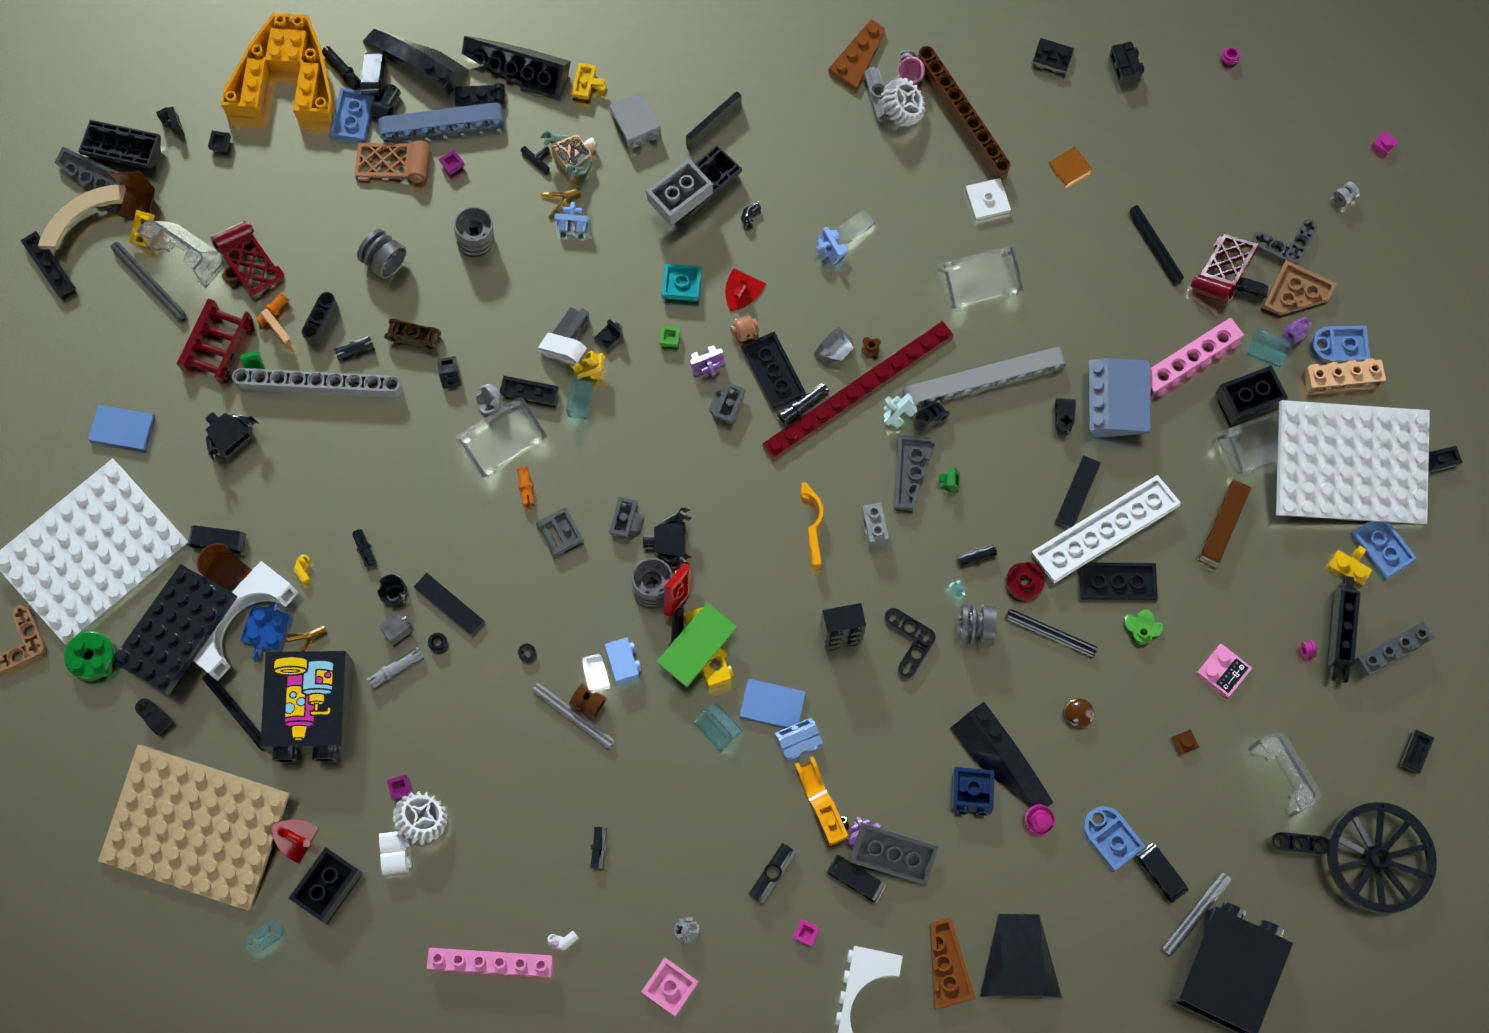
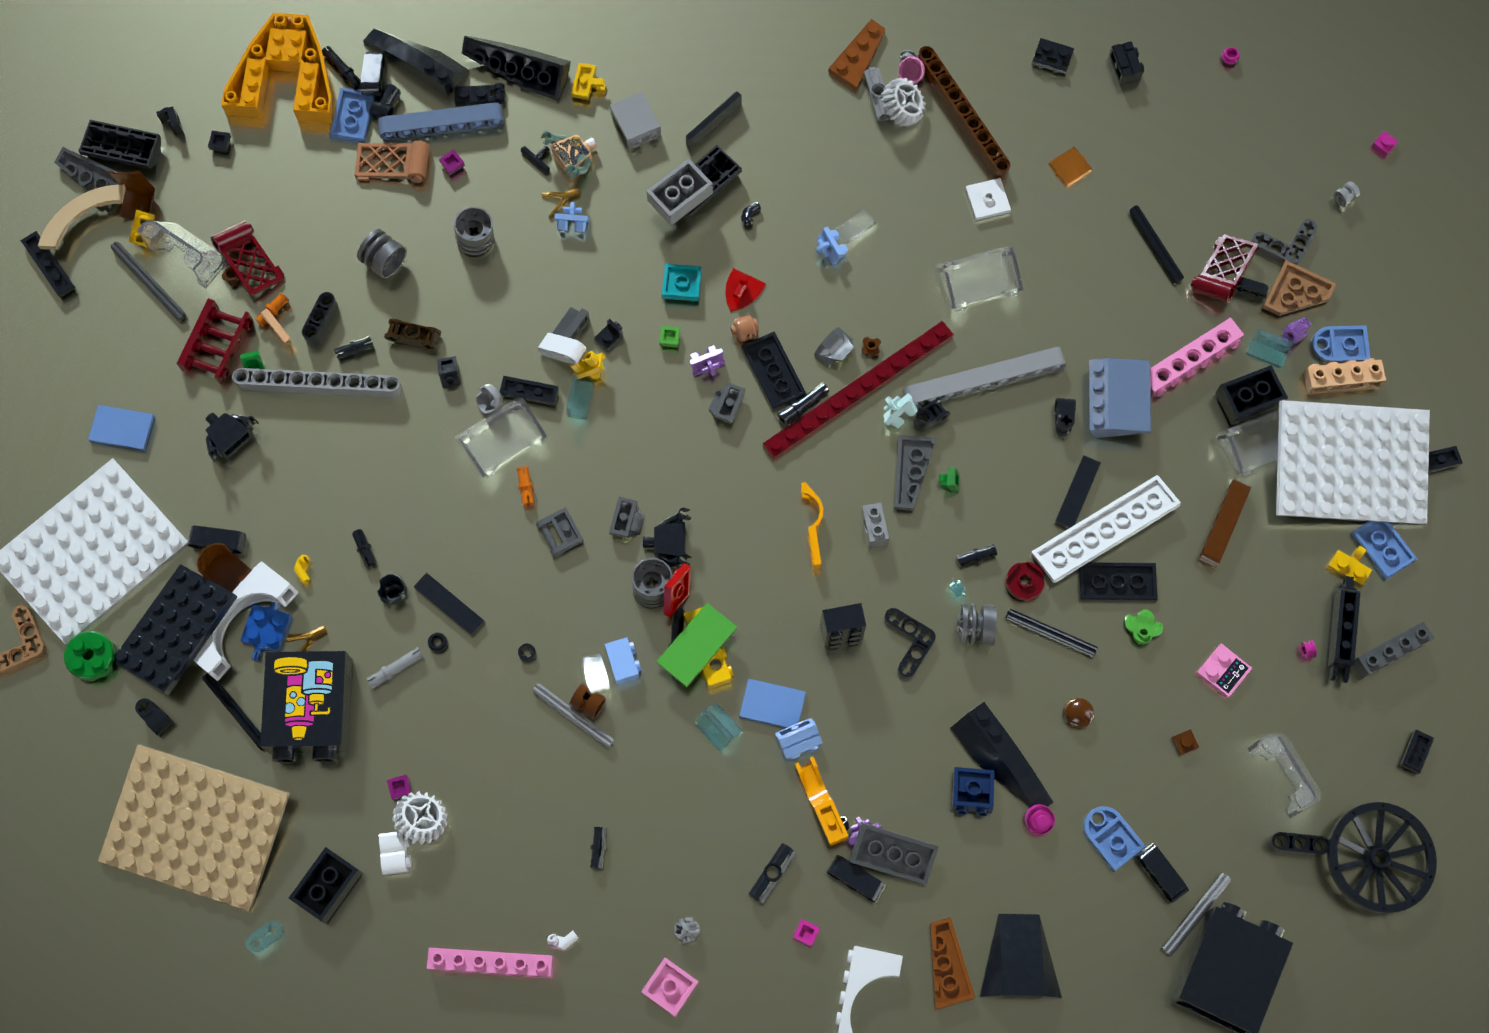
(293, 837): shield -> none
(395, 628): flat silver brick -> none

